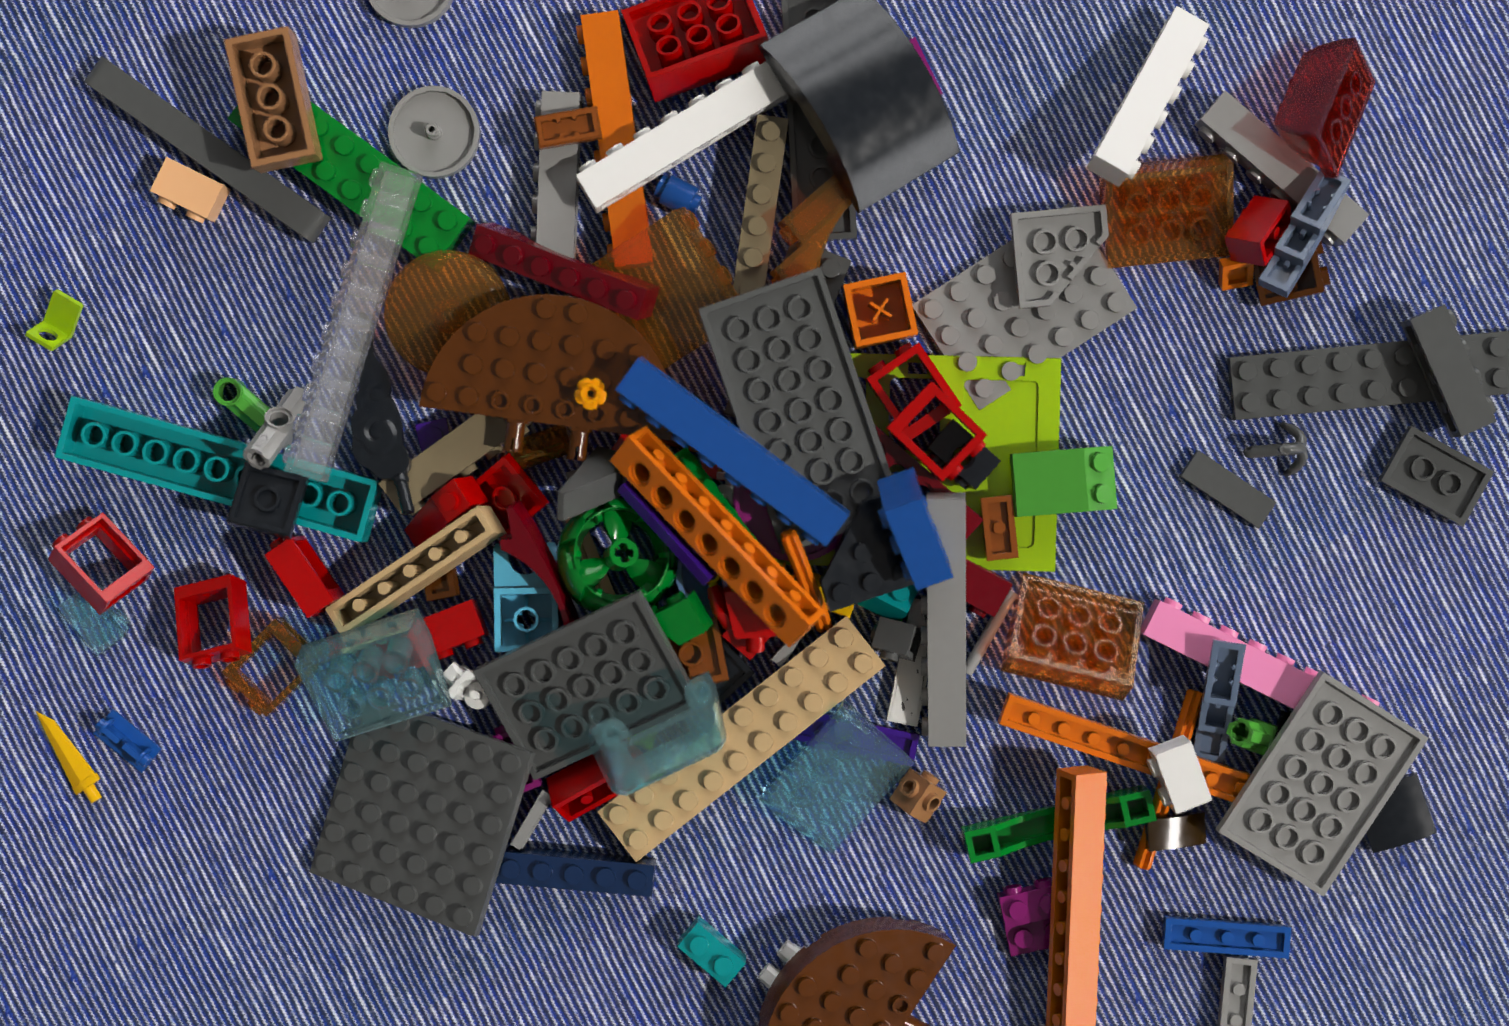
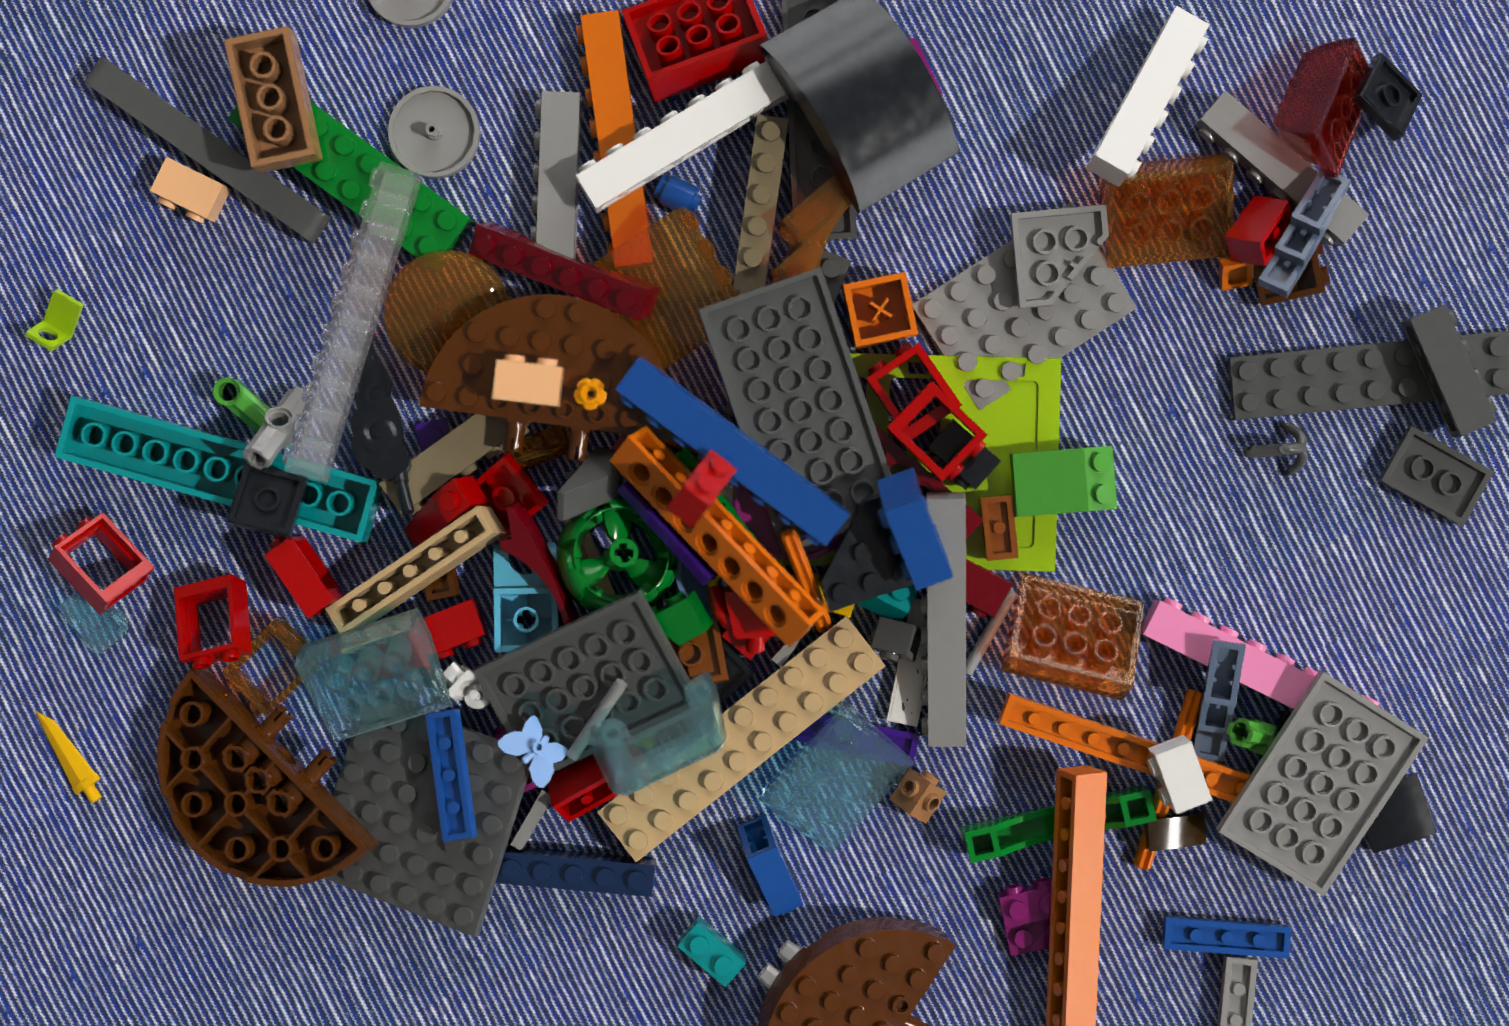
(127, 740): blue hinge -> none
(246, 796): none -> reddish brown brick
(451, 775): none -> blue plate
(528, 381): none -> light nougat brick
(537, 748): none -> light blue piece
(568, 127): dark orange plate -> none
(598, 716): none -> light grey bar
(701, 488): none -> red brick
(769, 865): none -> blue slope
(1227, 489): dark grey tile -> none
(1387, 97): none -> black tile

